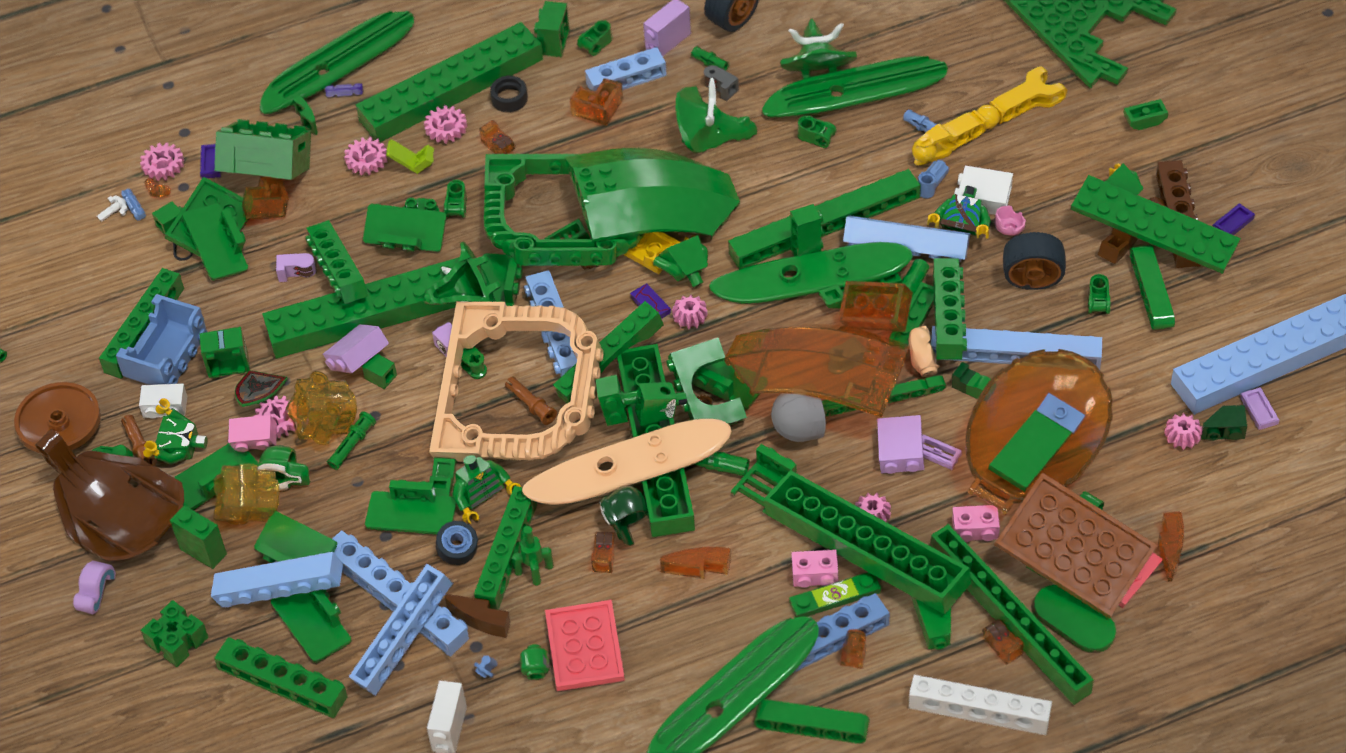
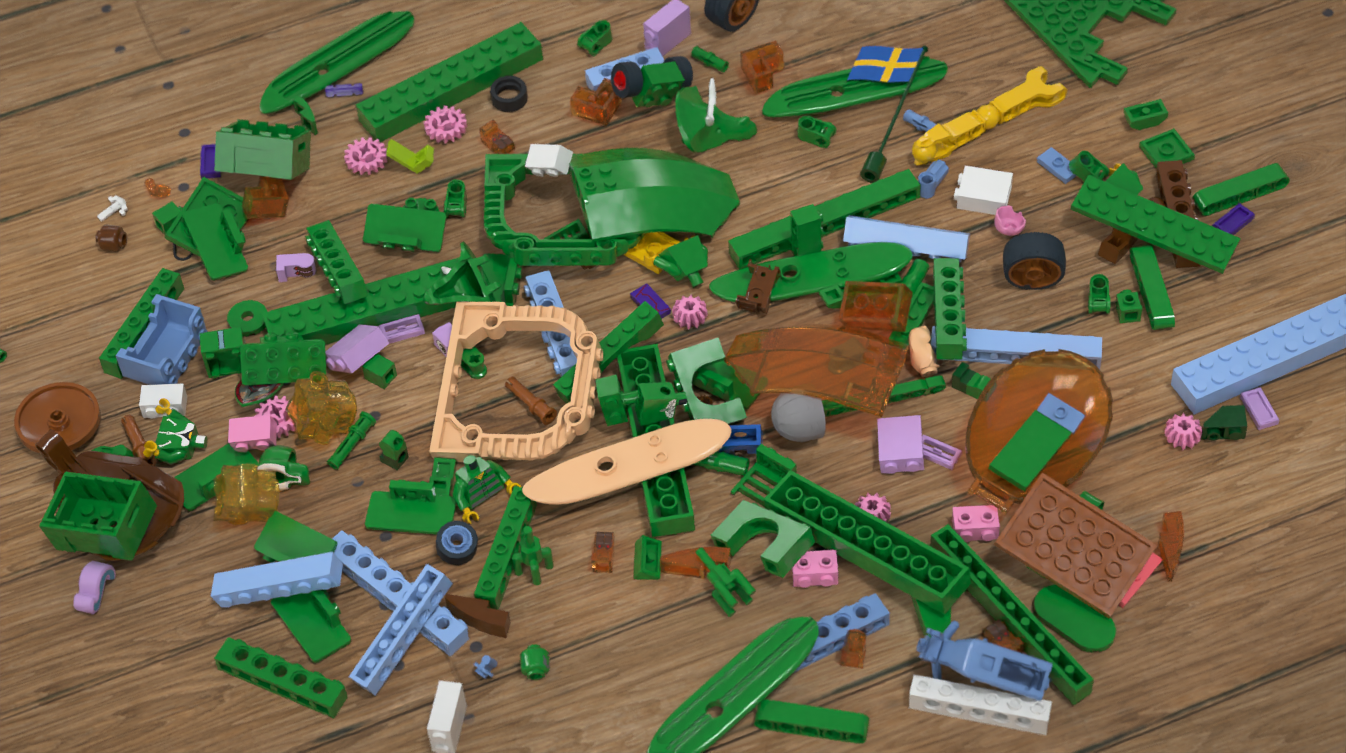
(101, 500): none -> green container
(111, 238): none -> reddish brown head
(133, 204): medium blue axle -> none
(162, 161): bright pink gear -> none
(174, 633): green brick -> none
(198, 537): green brick -> none
(247, 308): none -> green tile
(281, 359): none -> green bracket
(393, 446): none -> green leg
(403, 331): none -> lavender tile
(548, 159): none -> white brick
(553, 28): green brick -> none
(584, 645): coral plate -> none
(623, 509): dark green piece -> none
(647, 558): none -> green slope
(653, 82): none -> brick
(724, 81): dark grey leg -> none
(725, 583): none -> green plant
(749, 442): none -> blue brick
(750, 520): none -> green arch
(759, 287): none -> reddish brown piece
(760, 64): none -> clear orange brick
(817, 52): green animal -> none
(834, 595): green plate -> none
(888, 67): none -> flag
(963, 214): torso -> none
(985, 662): none -> medium blue piece
(1056, 164): none -> medium blue plate
(1086, 164): none -> green piece
(1128, 302): none -> green brick
(1166, 147): none -> green tile
(1240, 189): none -> green beam

